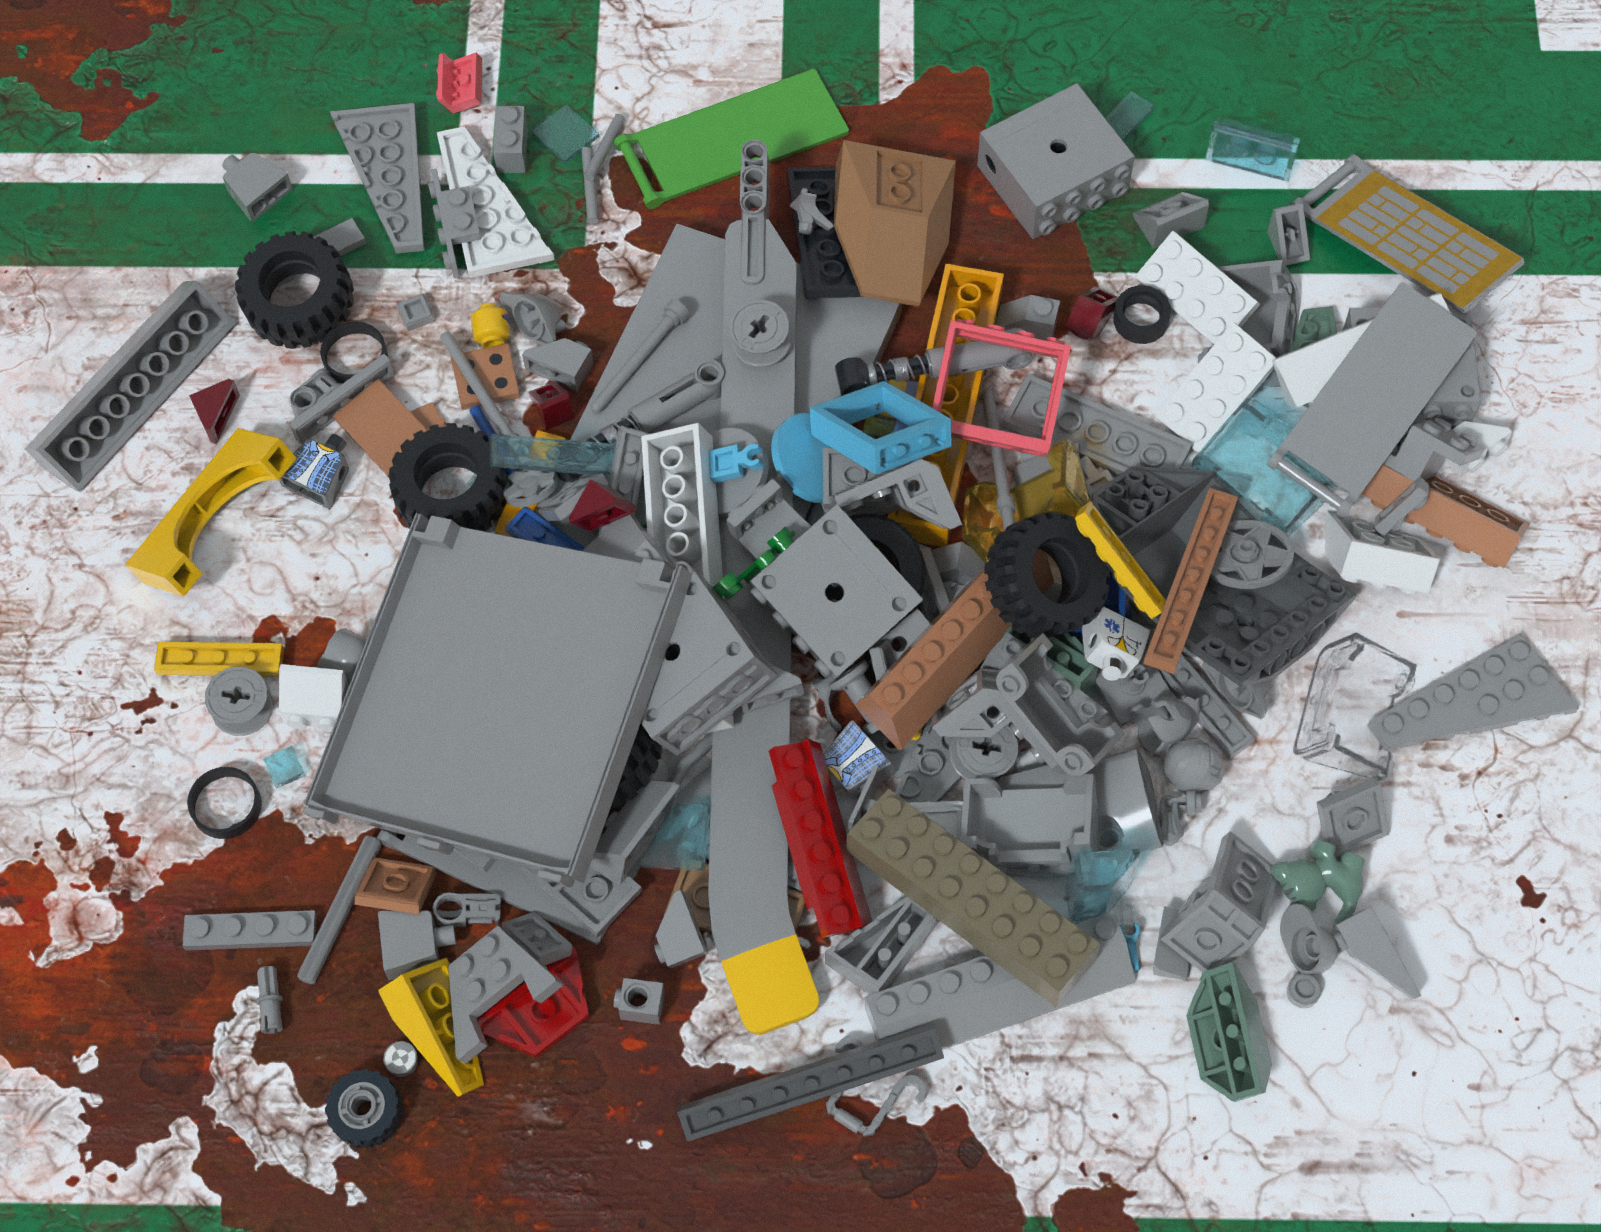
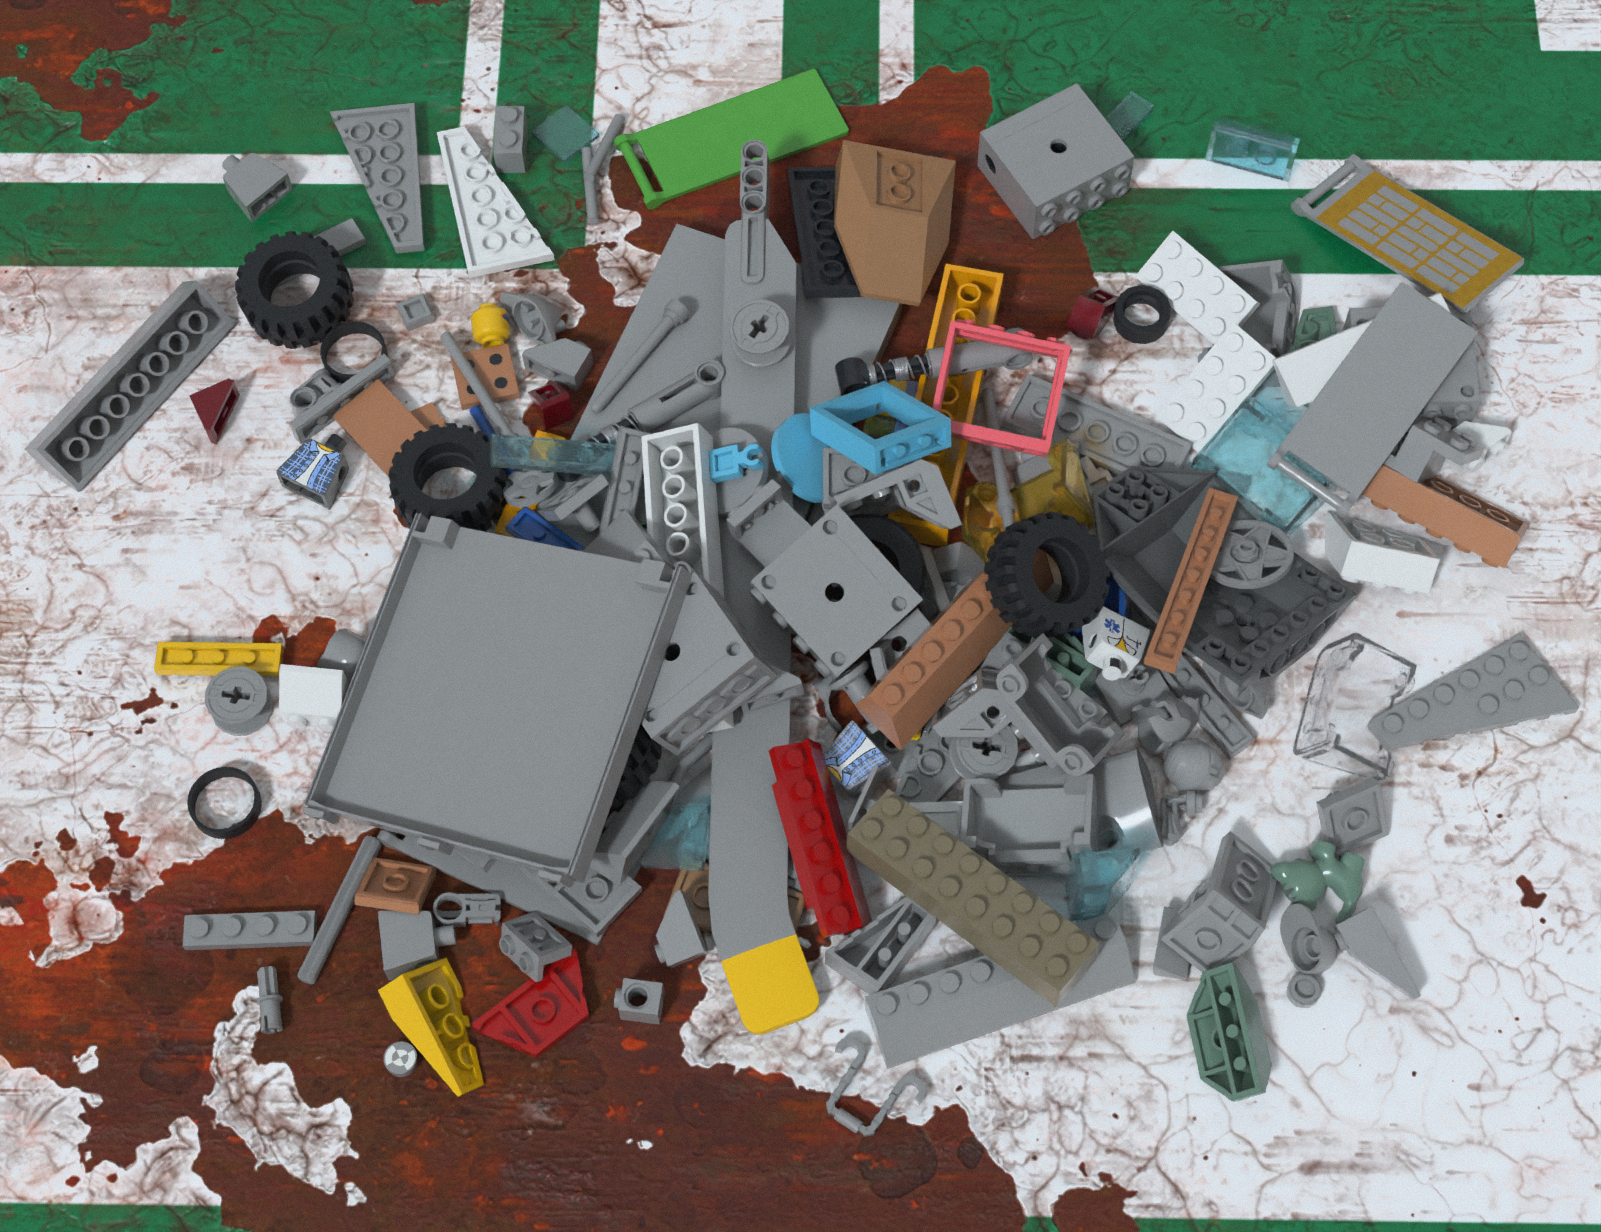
(167, 552): yellow arch -> none
(284, 767): clear light blue tile -> none
(350, 1094): black wheel -> none
(458, 219): light grey bracket -> none
(459, 82): coral bracket -> none
(484, 977): light grey wing -> none
(599, 507): dark red slope -> none
(731, 585): green plant -> none
(808, 213): light grey piece -> none
(810, 1082): dark grey plate -> none
(1031, 314): light grey slope -> none
(1126, 568): yellow plate -> none
(1131, 943): medium azure hand -> none
(1179, 213): light grey slope -> none
(1289, 234): light grey slope -> none
(1394, 514): light grey plate -> none

